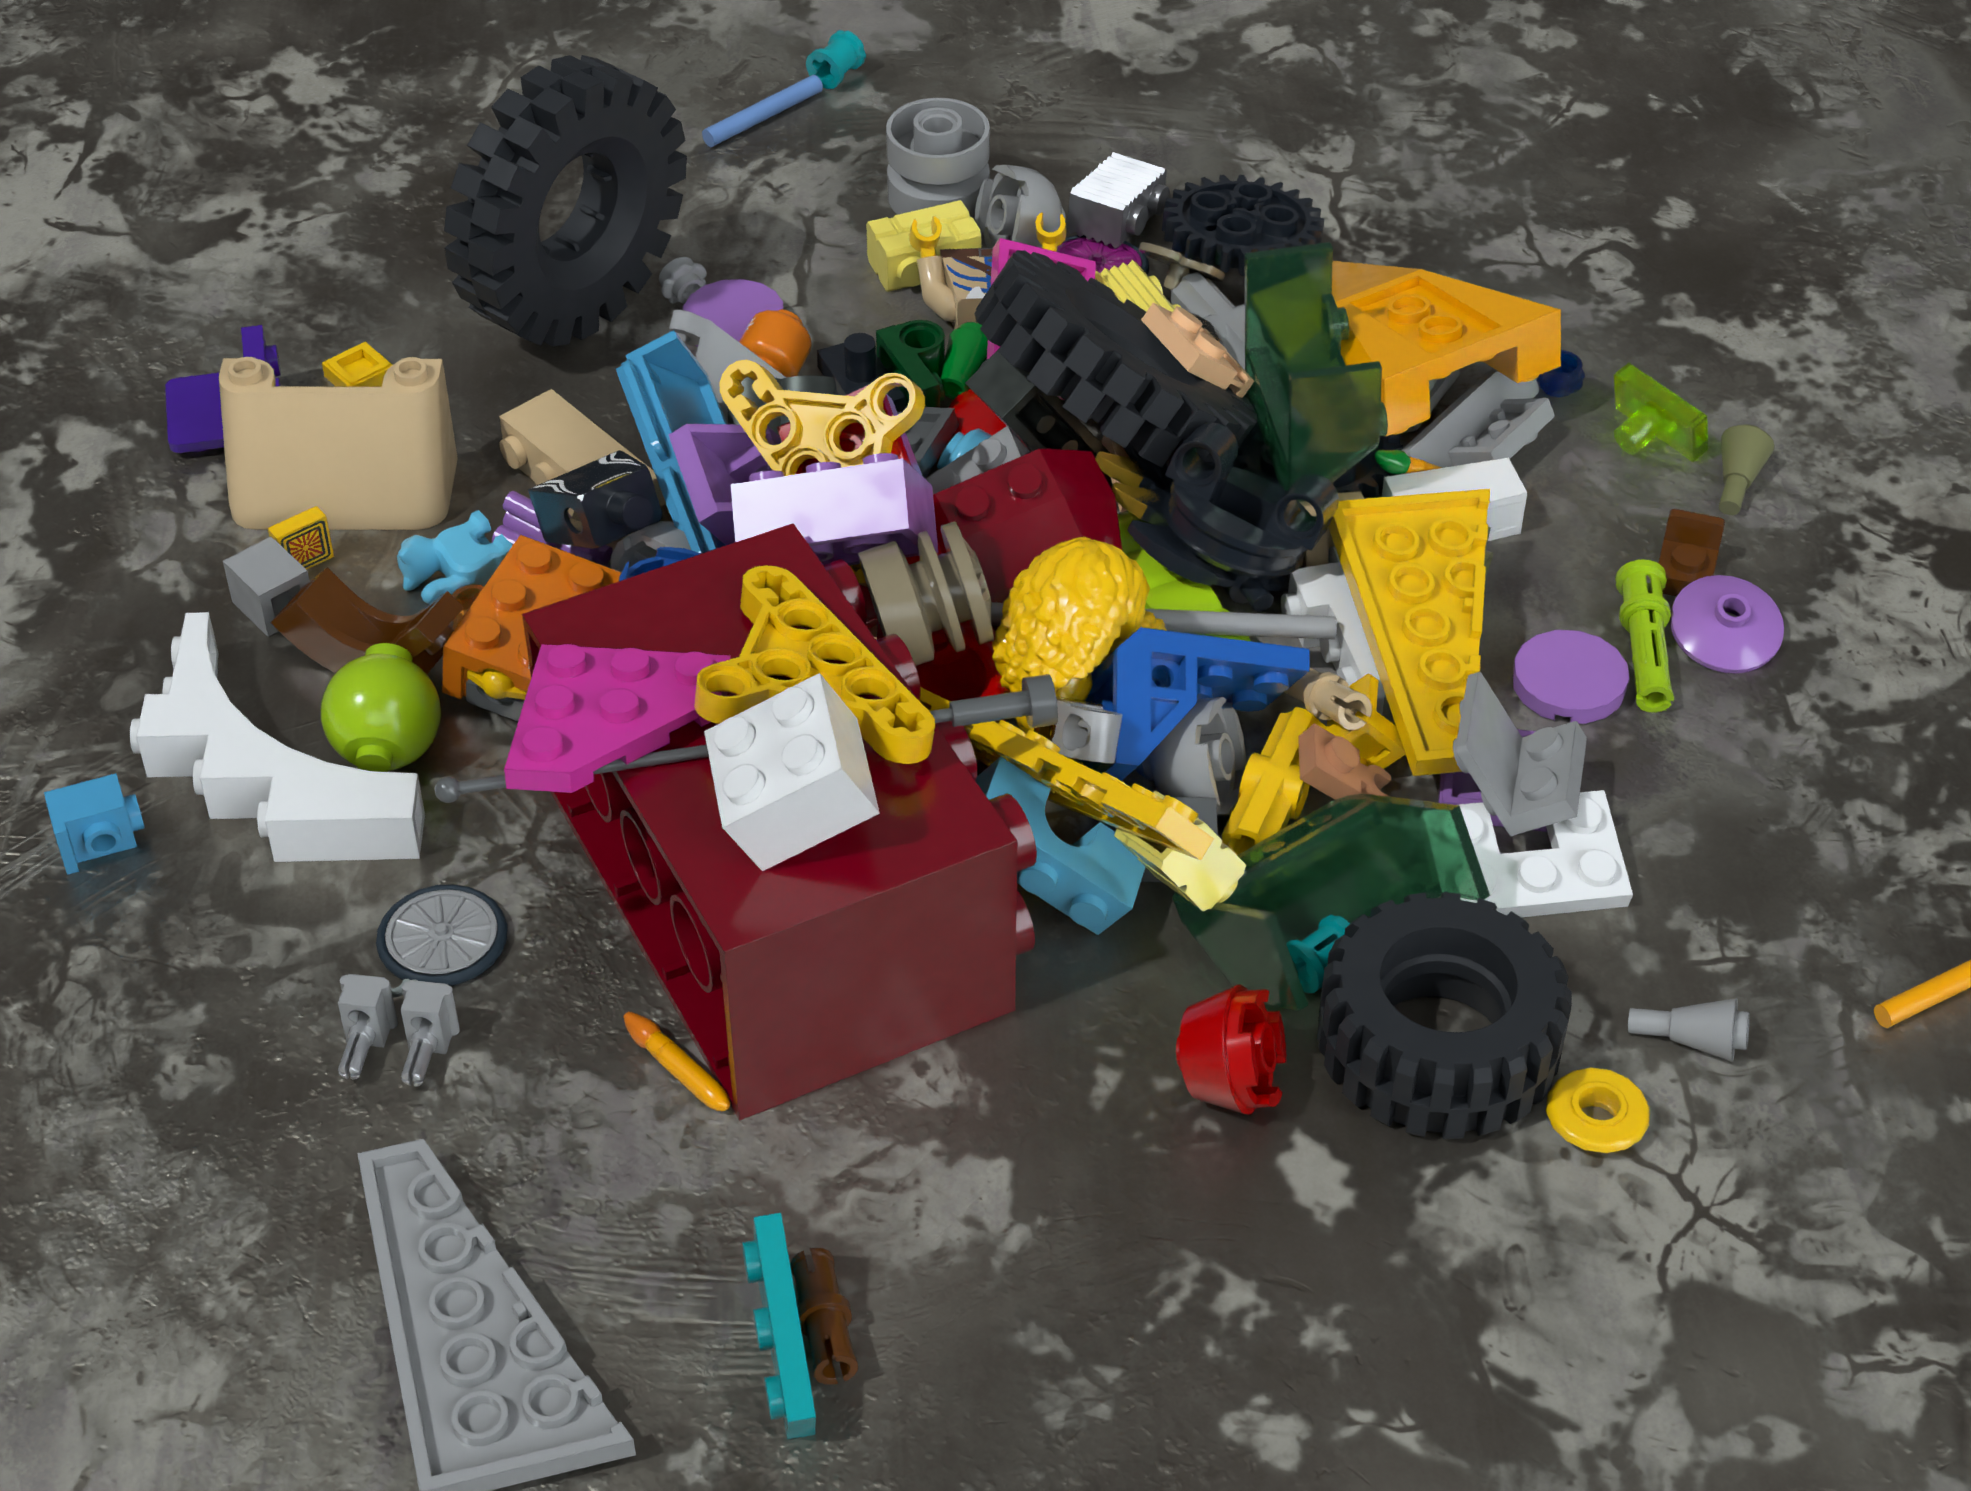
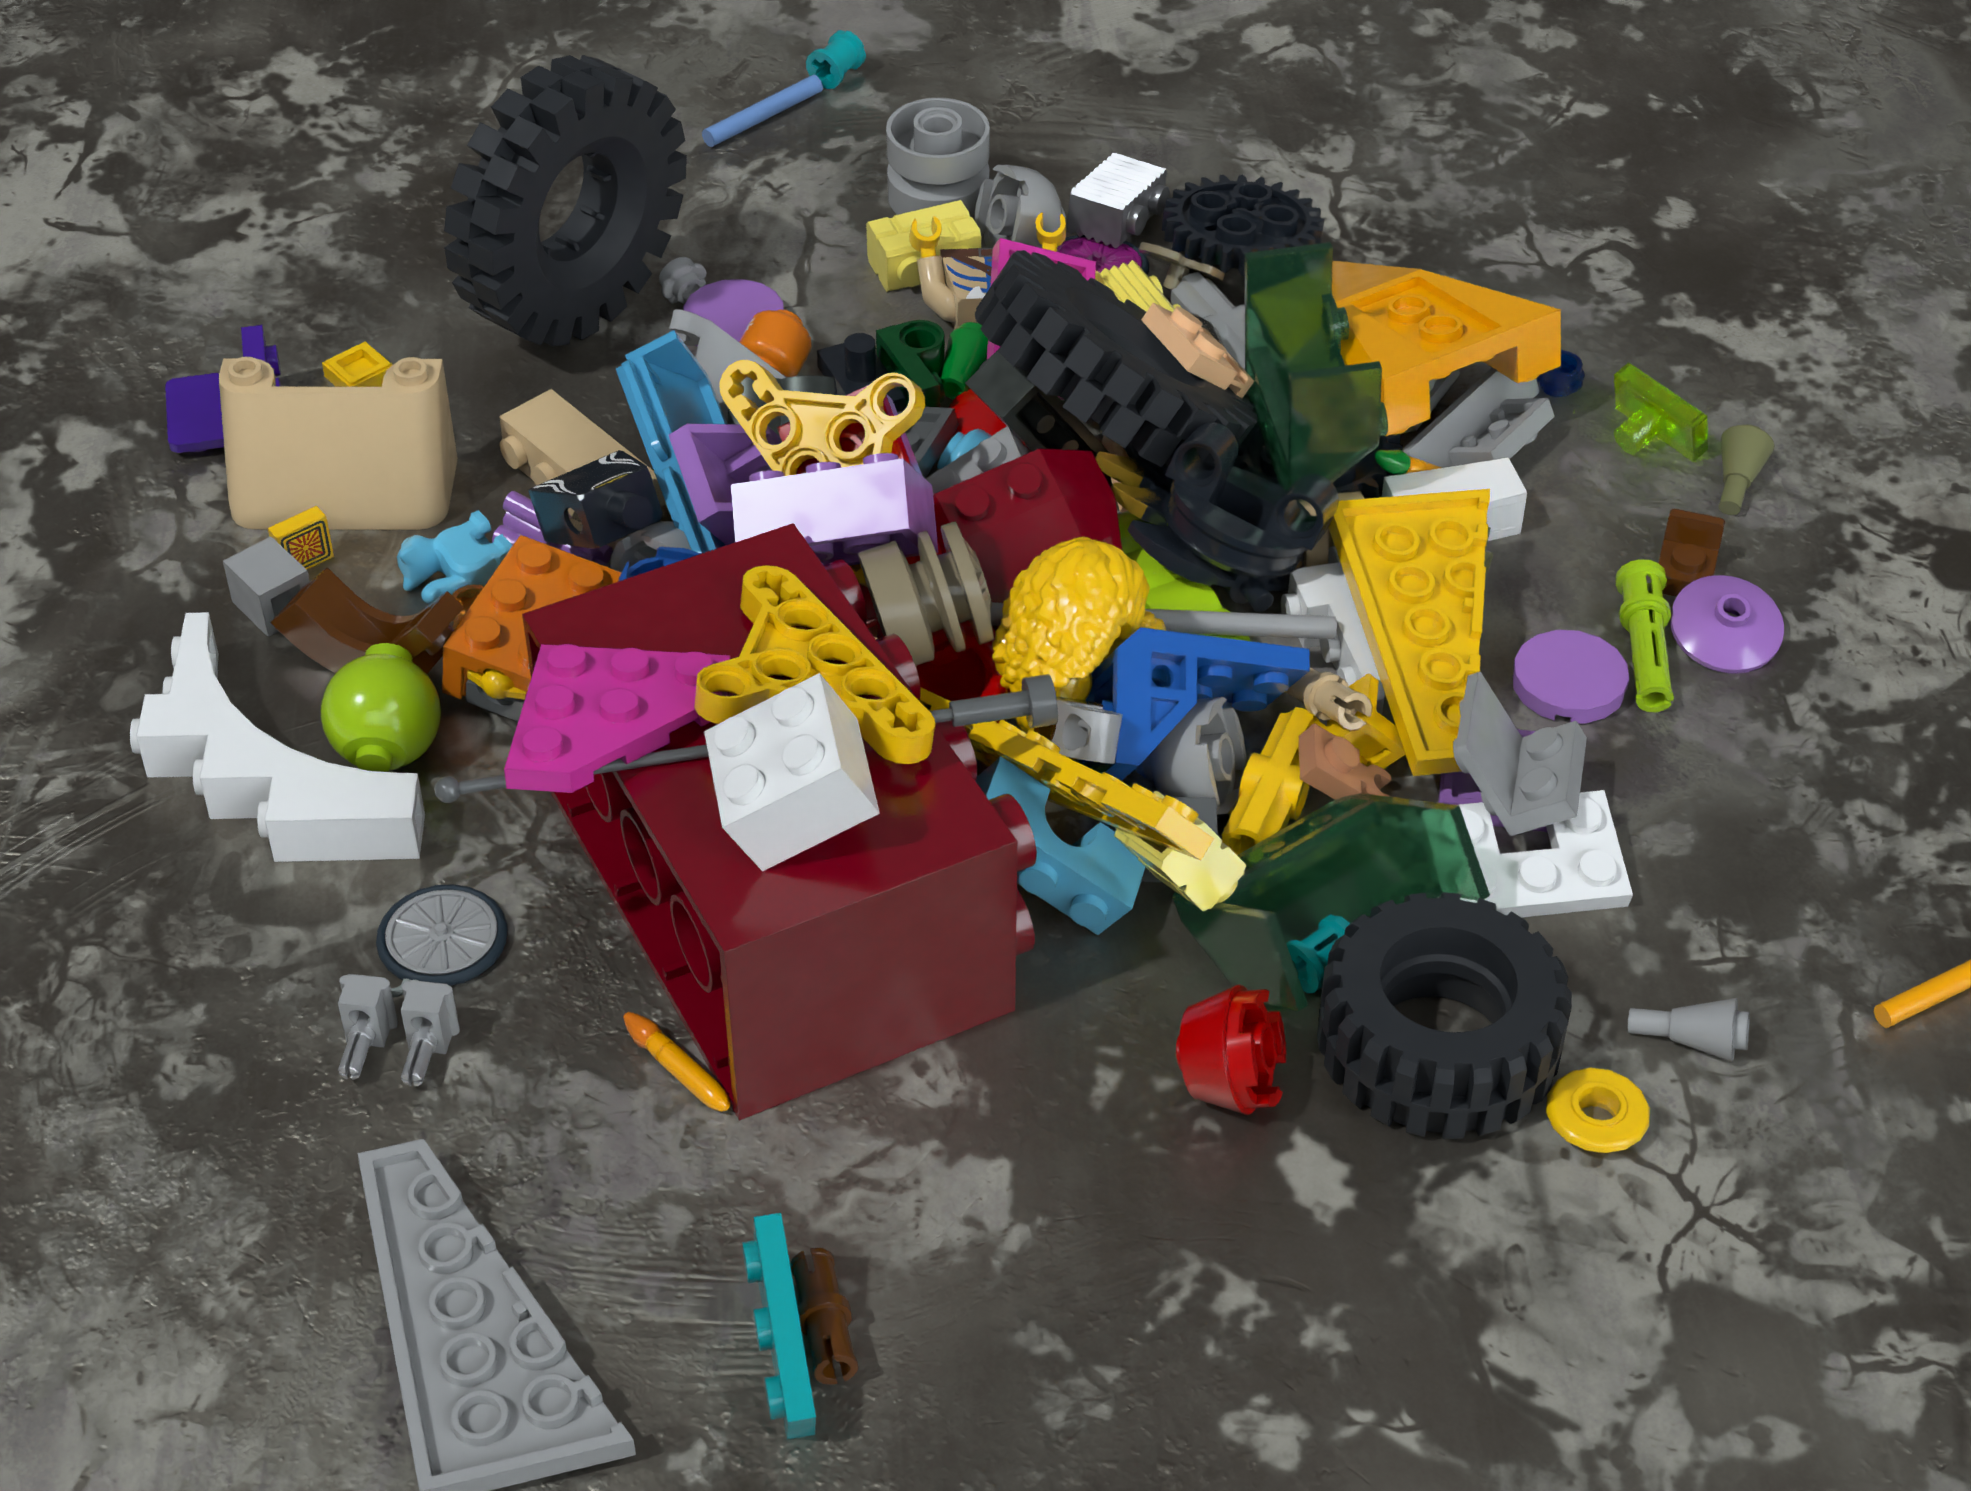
(93, 820): dark azure brick -> none

